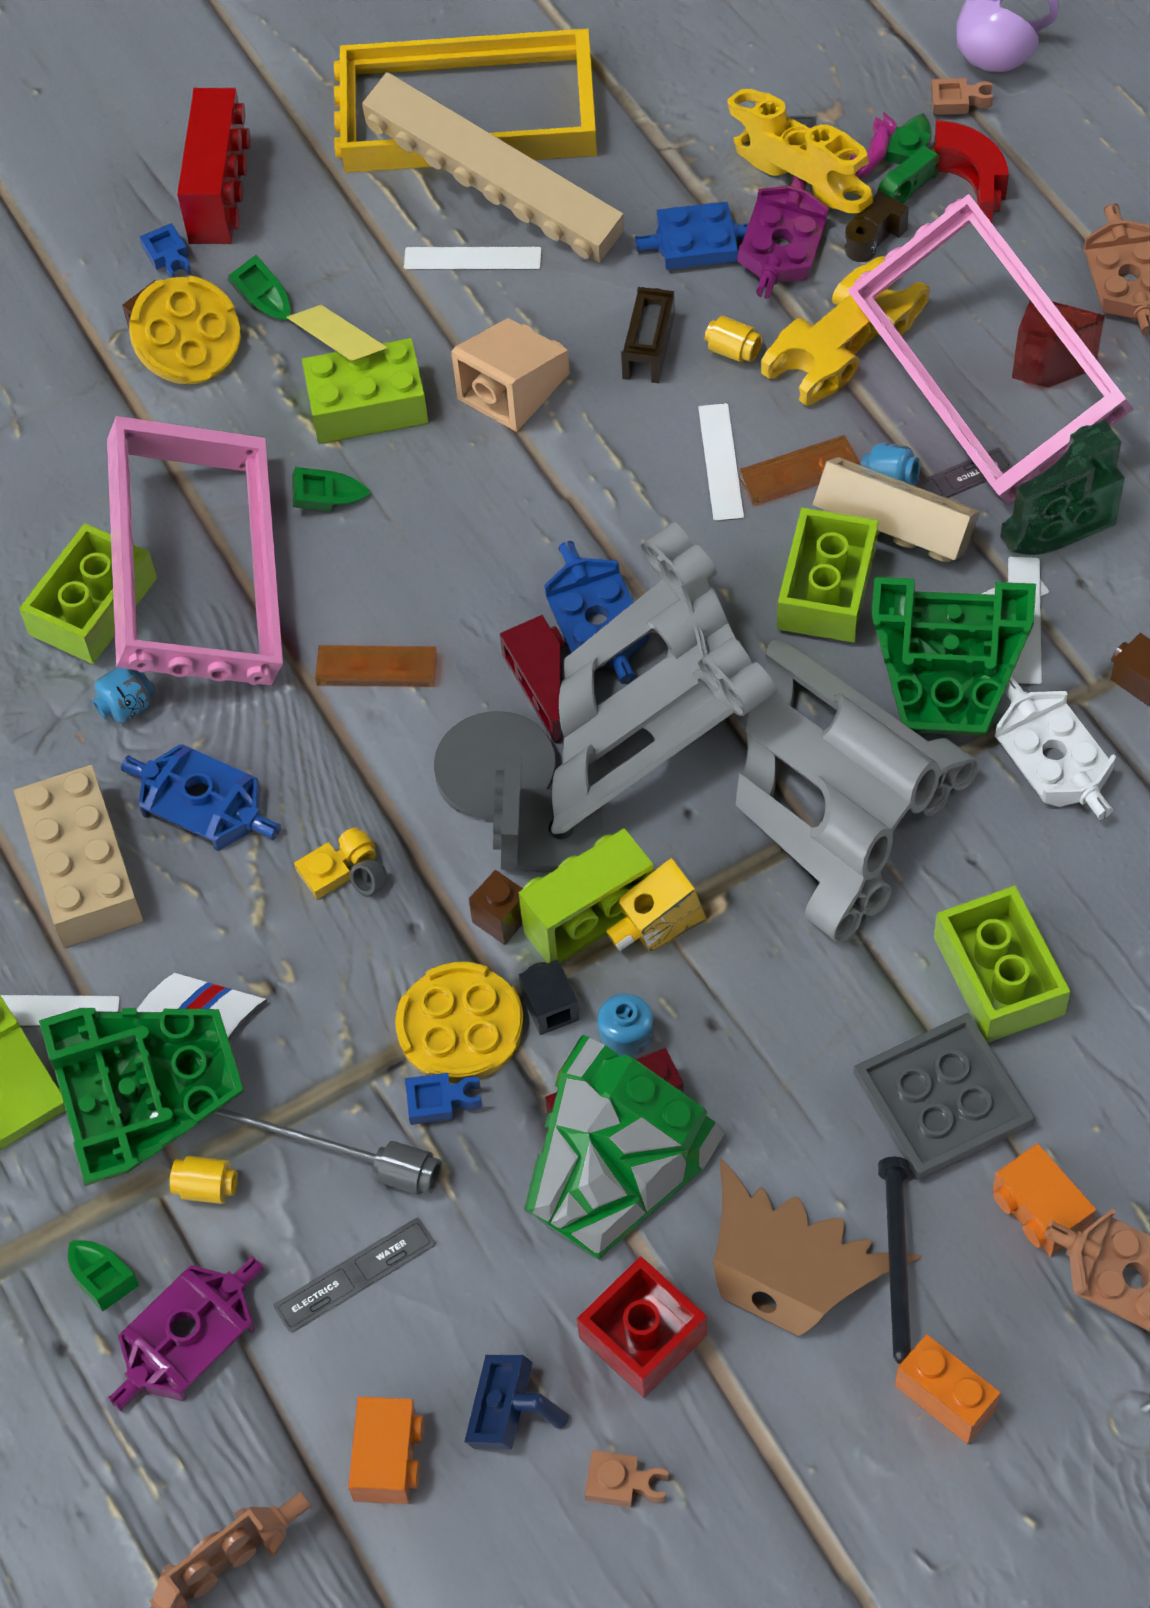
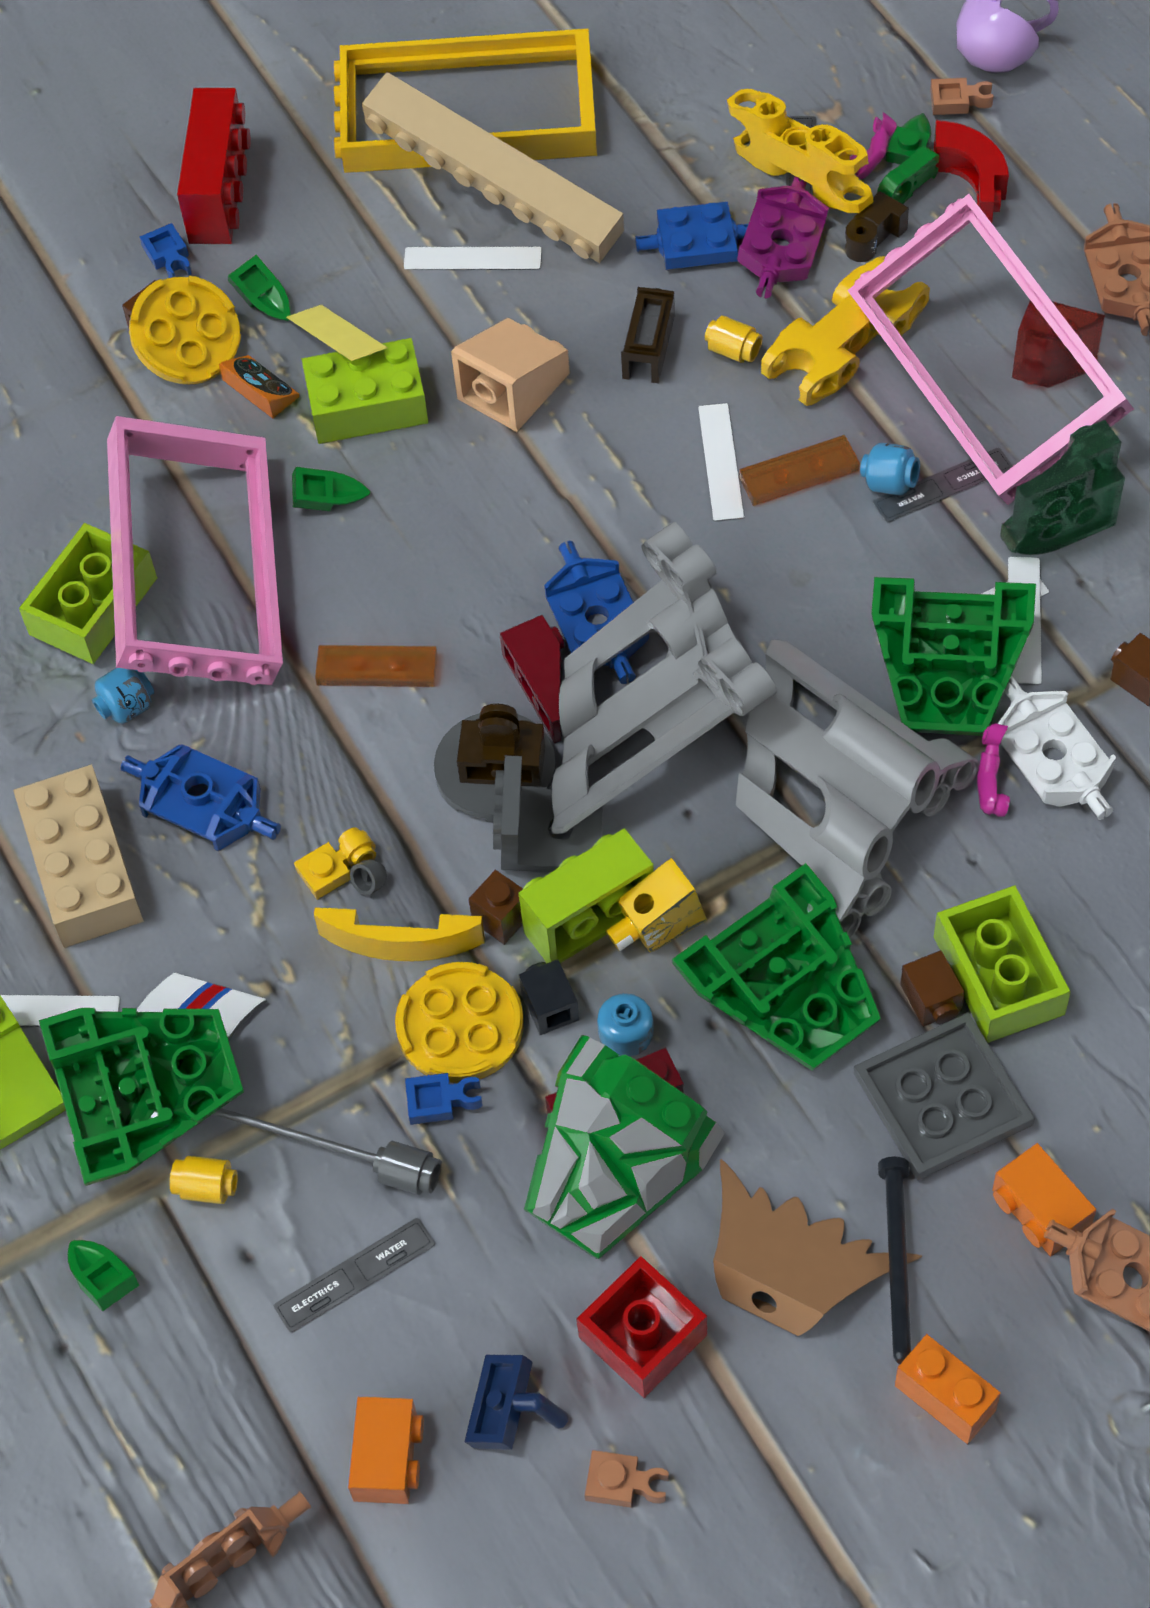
(170, 1363): magenta plate -> none
(258, 384): none -> slope
(453, 936): none -> yellow slope
(497, 735): none -> dark brown brick
(786, 972): none -> green wedge
(827, 575): lime brick -> none
(902, 509): tan brick -> none
(932, 989): none -> reddish brown brick
(989, 800): none -> dark pink arm

